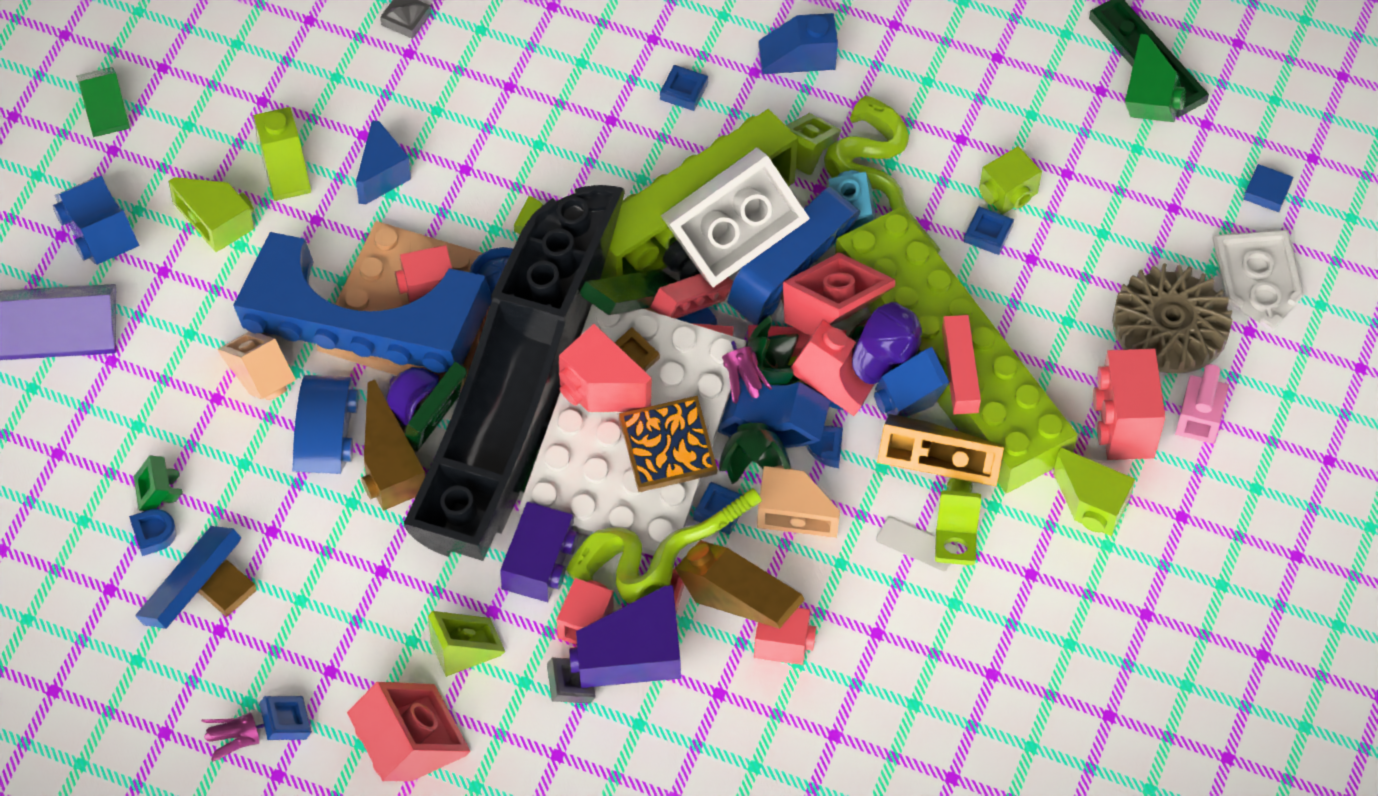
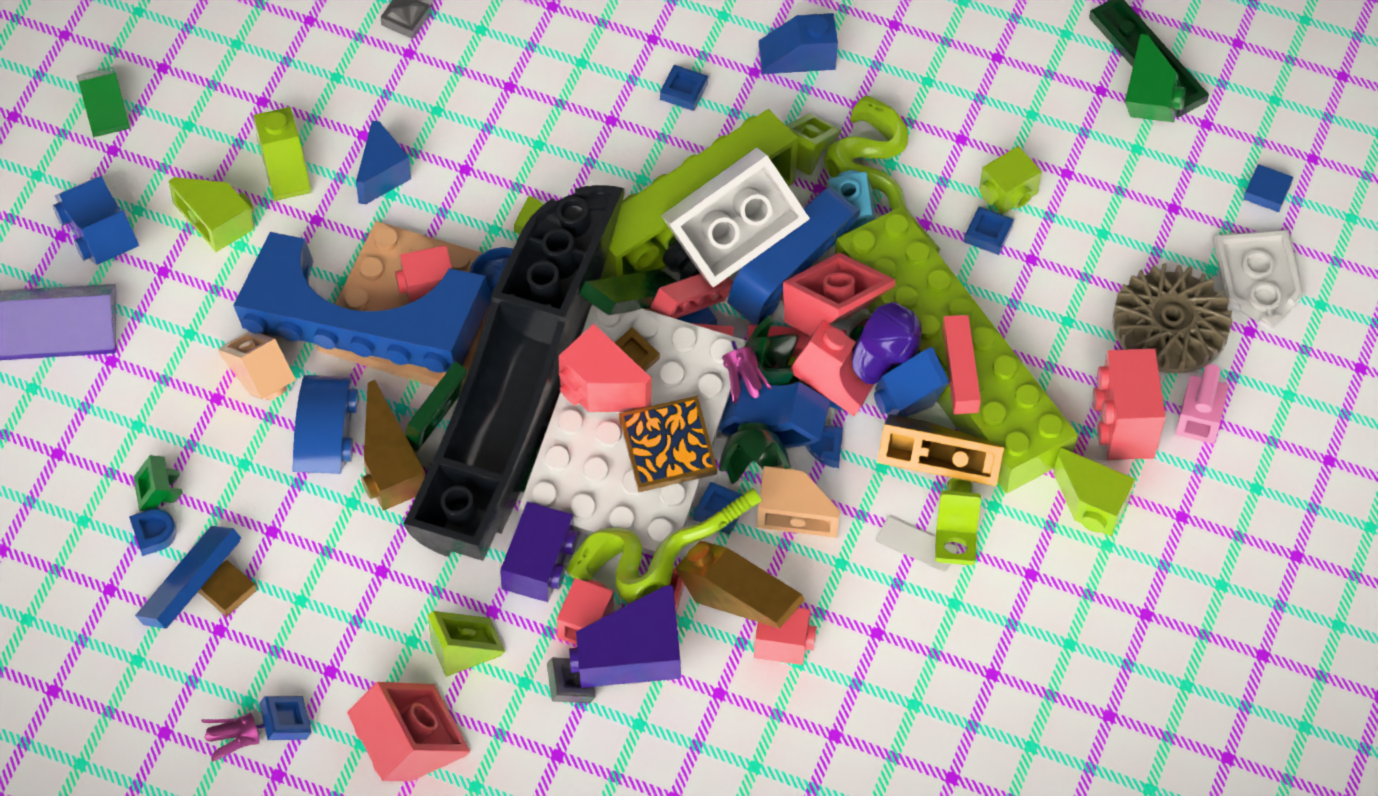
(408, 390): dark purple piece -> none

